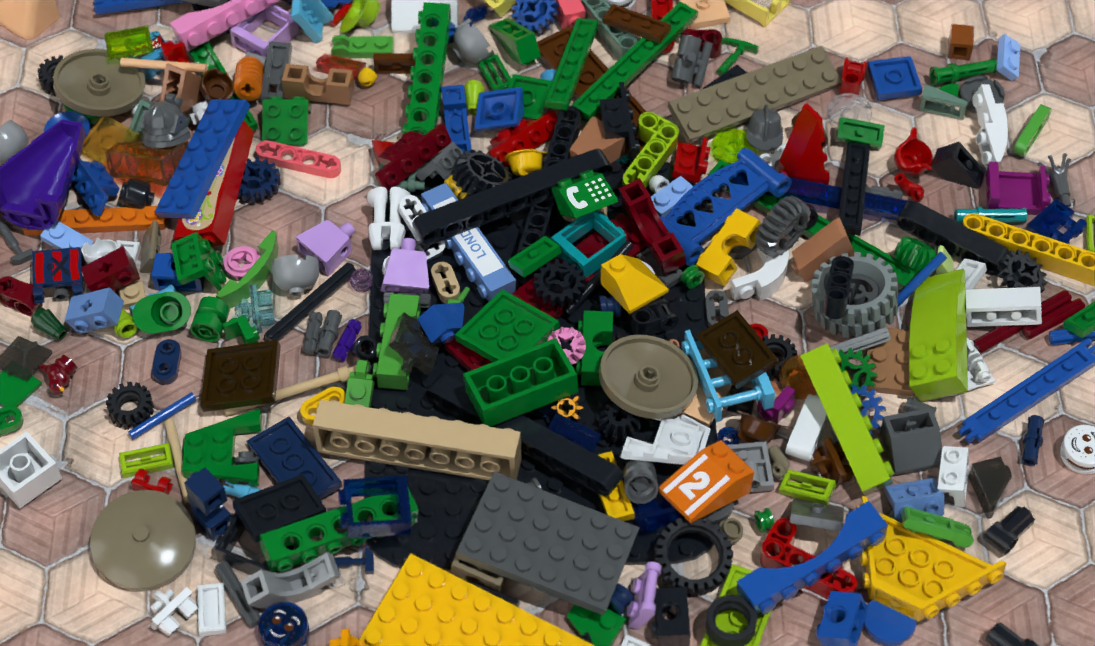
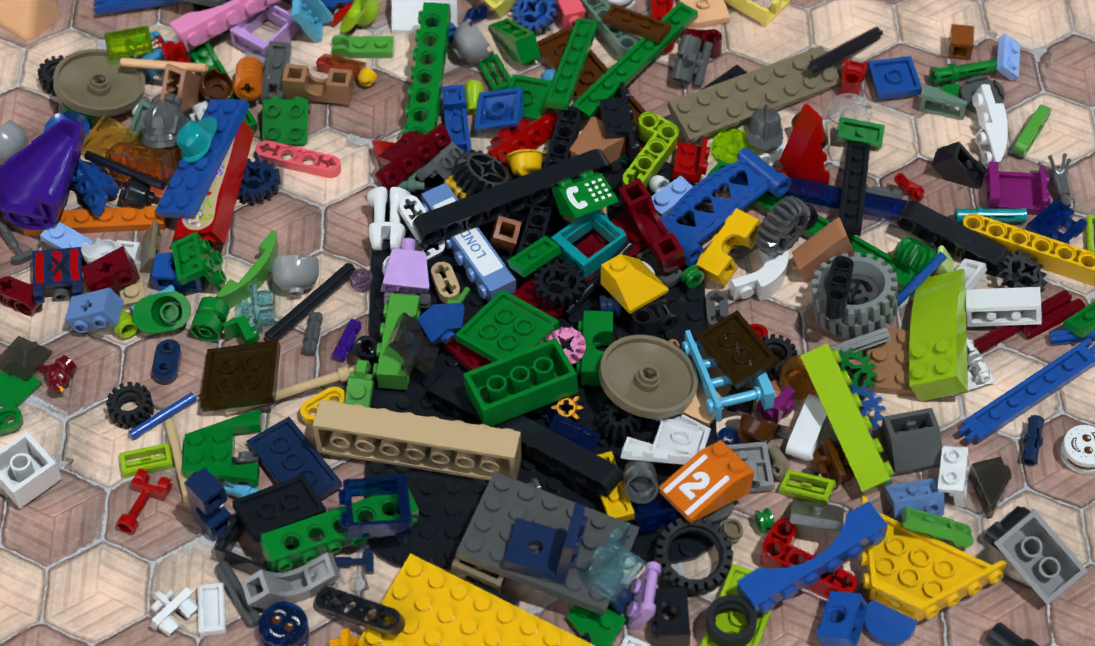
(47, 323): dark green cone -> none
(125, 170): none -> black bar
(143, 540): dark tan dish -> none
(196, 138): none -> teal piece
(237, 256): bright pink gear -> none
(327, 244): lavender torso -> none
(328, 333): dark grey pin -> none
(361, 608): none -> black beam
(393, 63): reddish brown tile -> none
(505, 234): none -> dark orange brick
(558, 547): none -> dark blue bracket
(614, 565): none -> clear light blue bracket
(742, 46): green piece -> none
(845, 49): none -> black axle
(913, 155): red hair -> none
(913, 405): dark grey pin -> none
(1040, 556): none -> light grey slope

